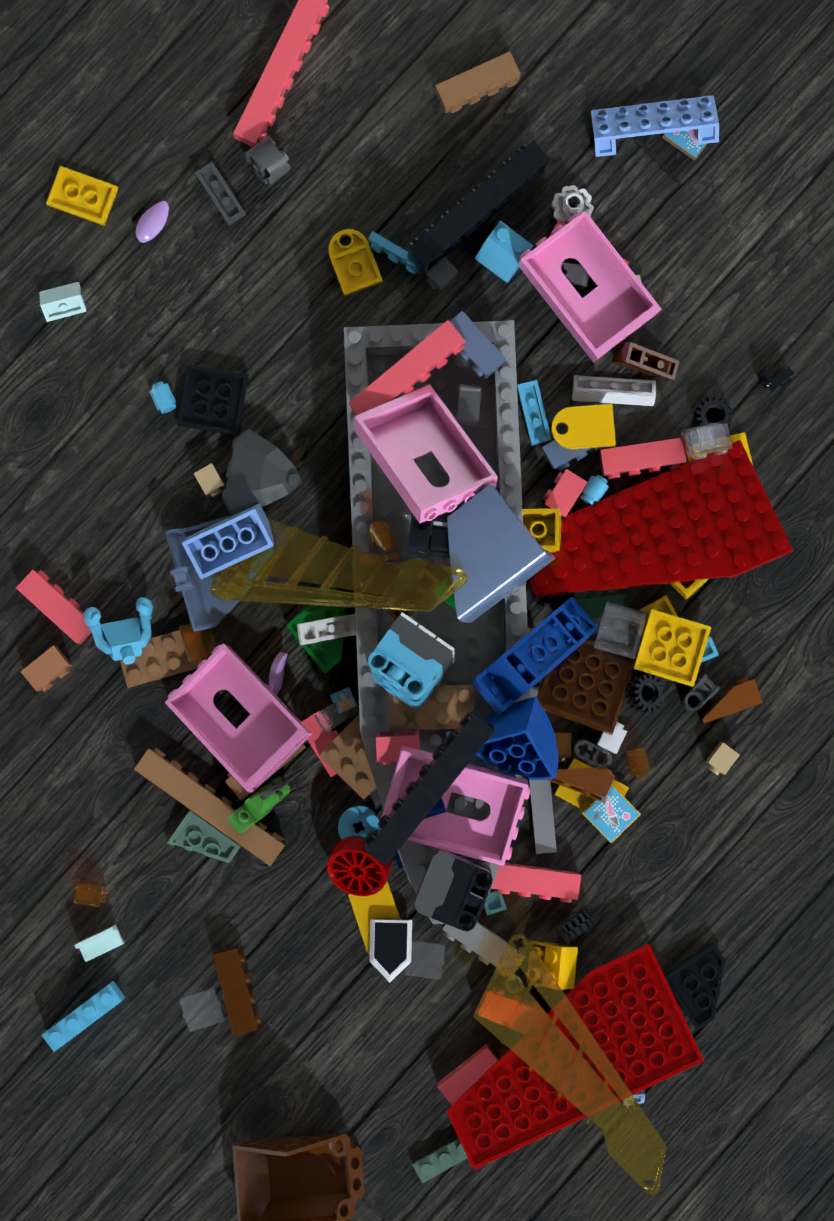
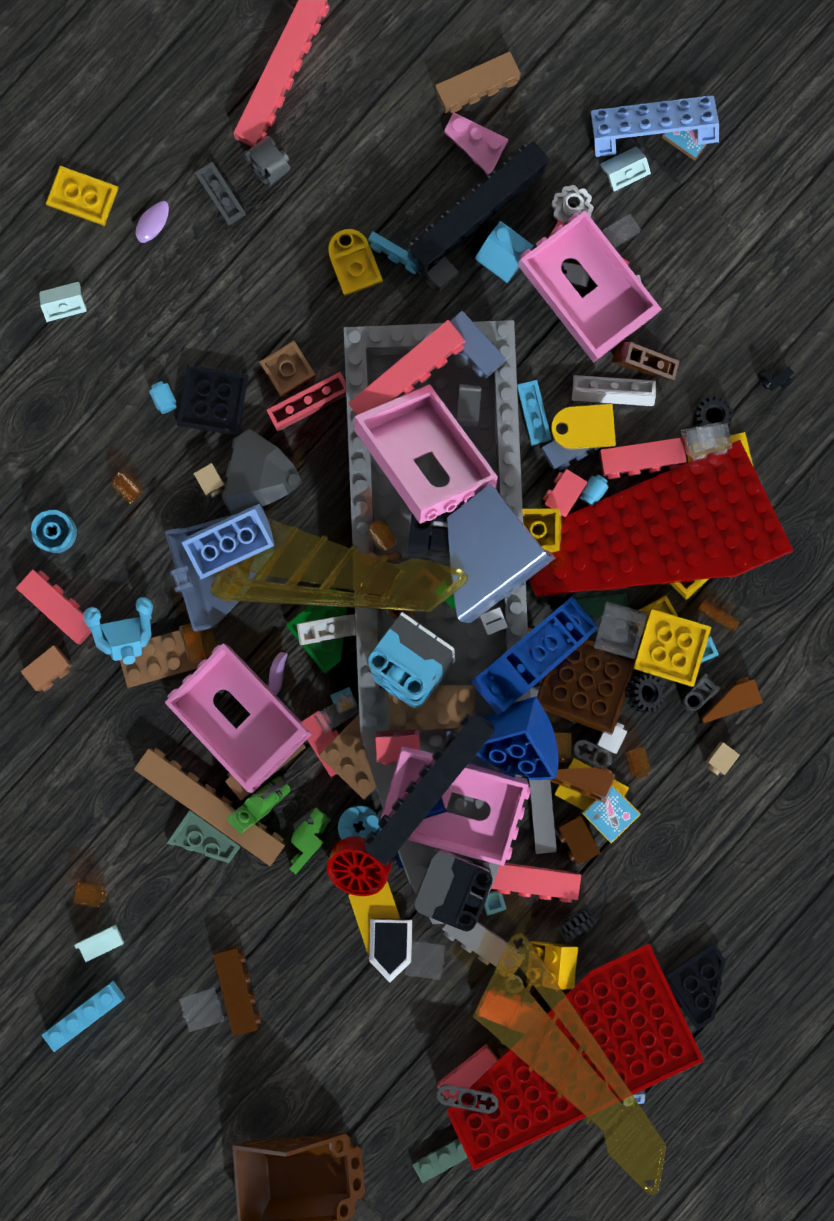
(43, 536): none -> medium azure brick
(127, 487): none -> clear orange brick
(287, 368): none -> medium nougat tile
(307, 837): none -> bright green plate
(308, 401): none -> coral brick
(450, 1102): none -> dark grey beam
(477, 141): none -> bright pink wing
(493, 621): none -> white tile
(578, 839): none -> reddish brown brick
(621, 231): none -> clear tile
(626, 168): none -> light aqua panel
(718, 615): none -> clear orange pin

